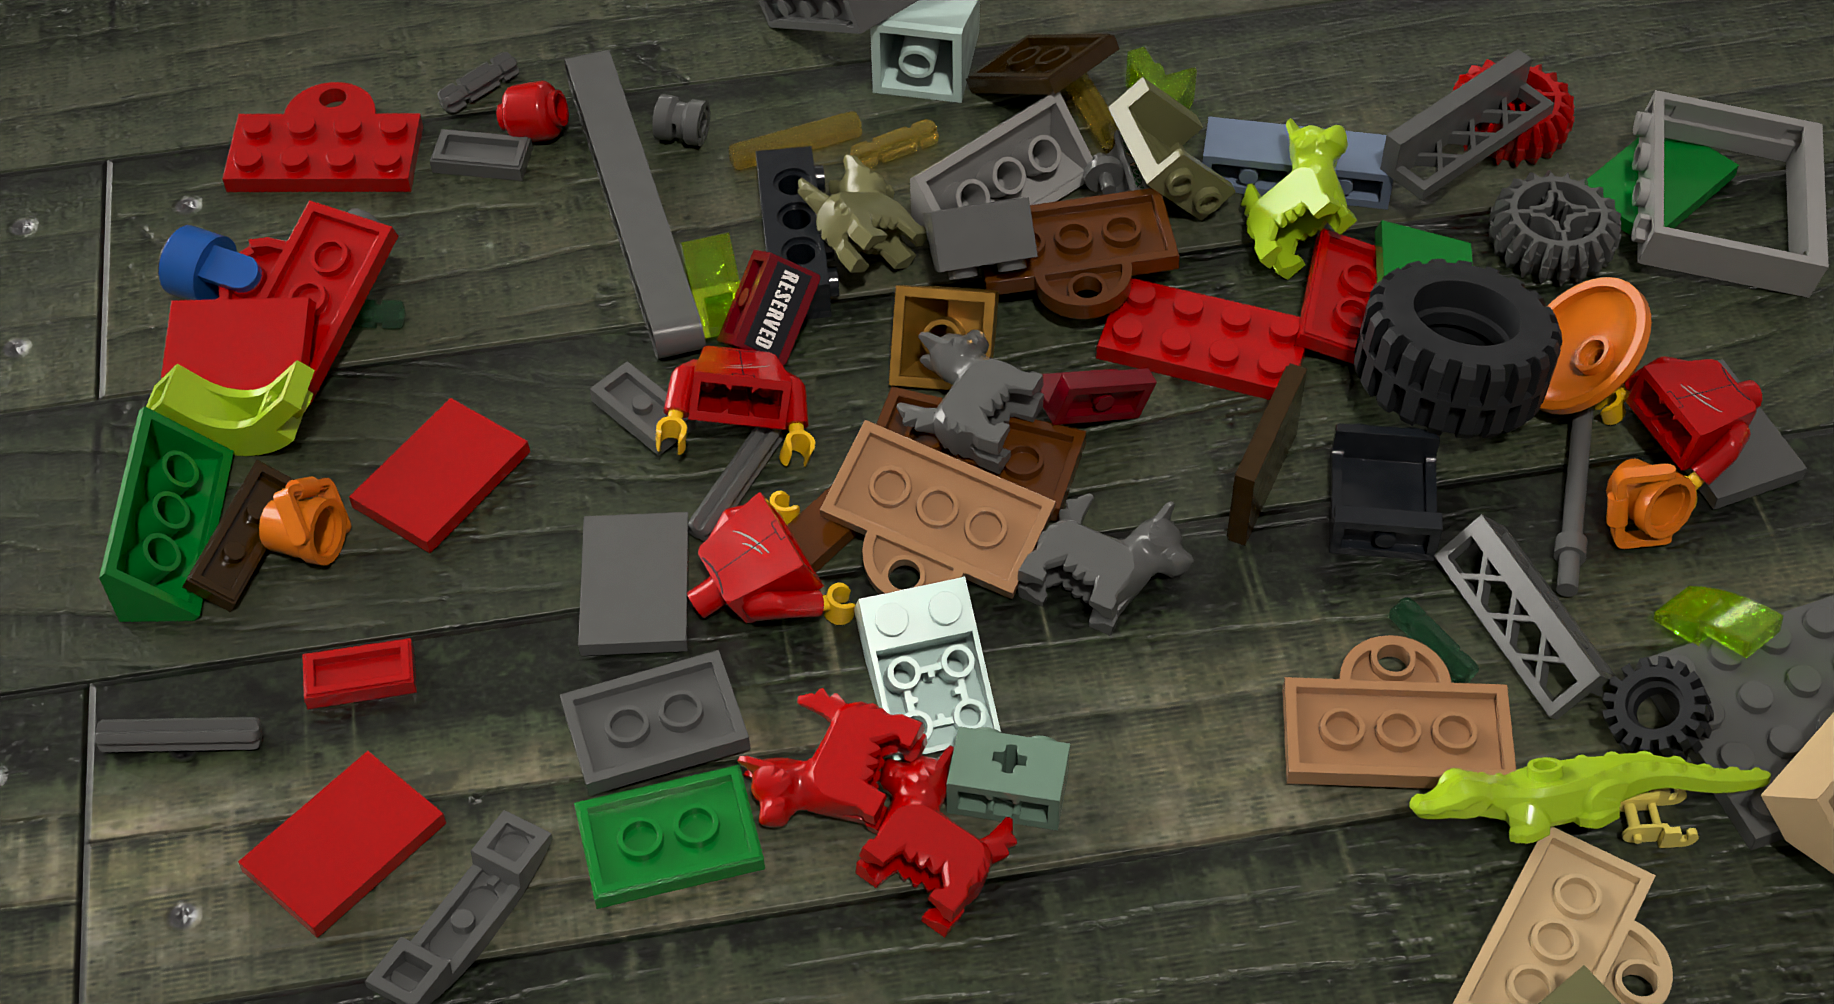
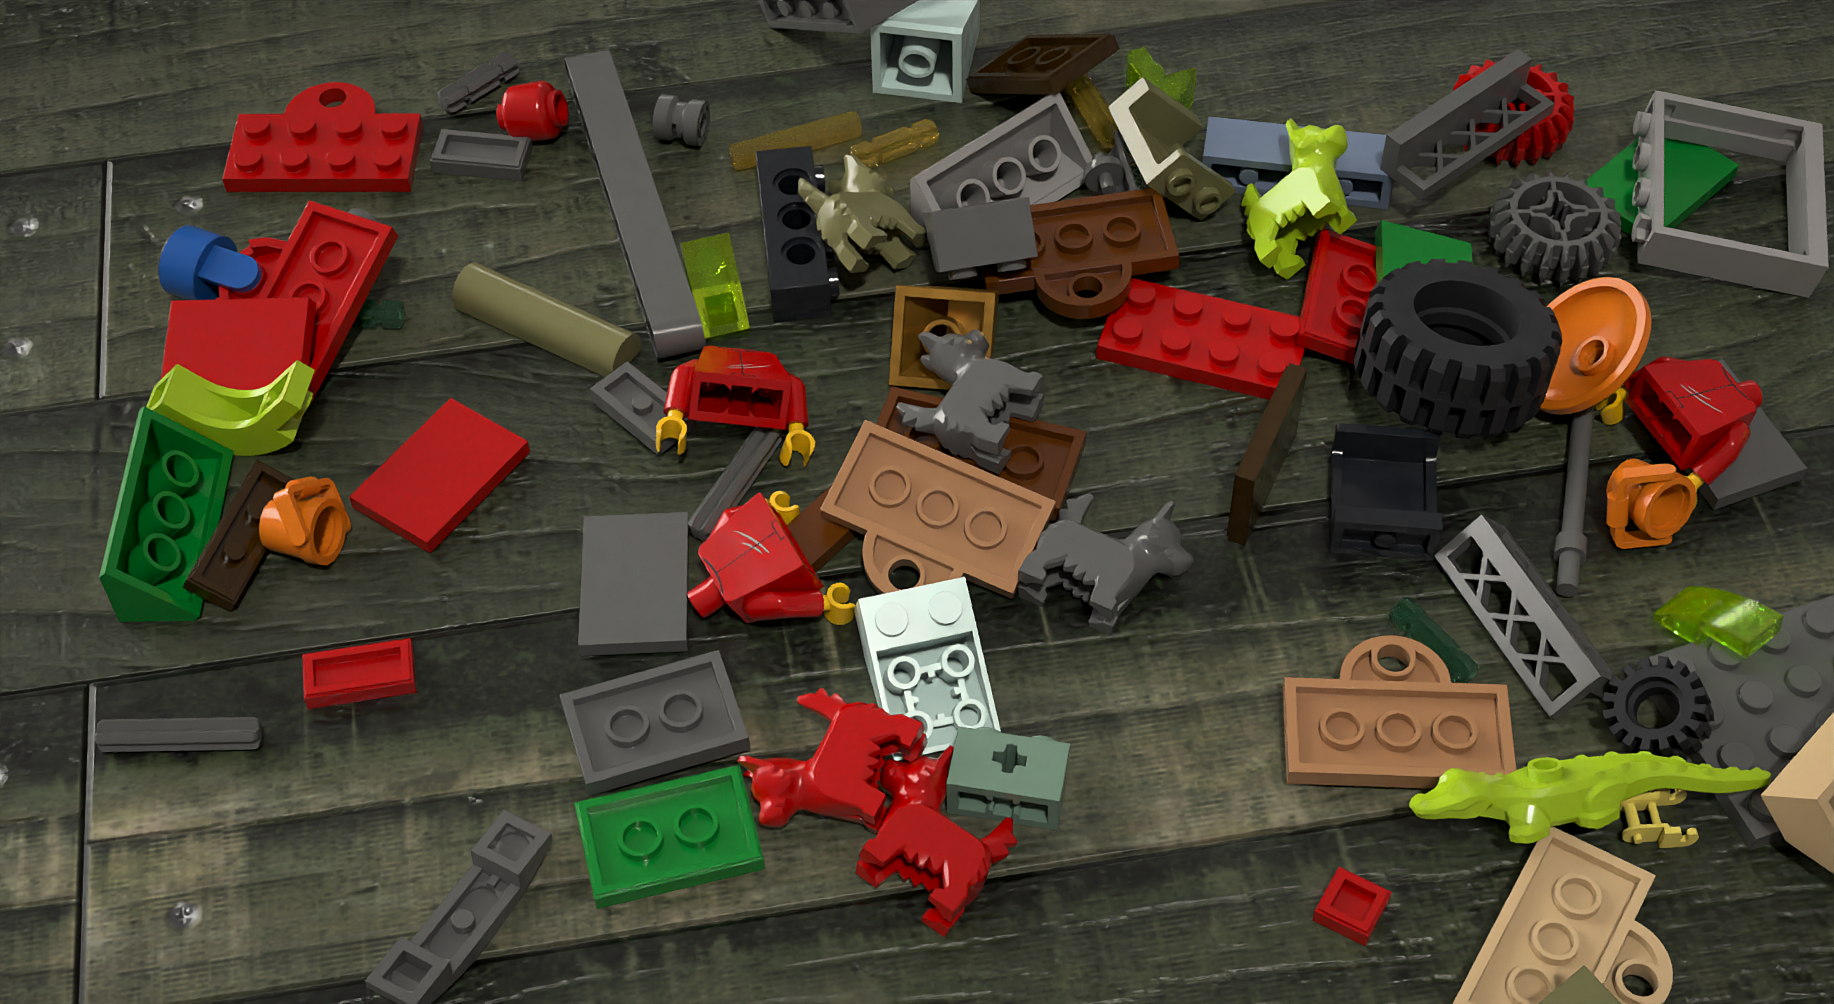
(342, 843): red tile -> none
(543, 320): none -> olive brick
(769, 305): panel -> none
(1096, 395): dark red panel -> none
(1352, 906): none -> red tile

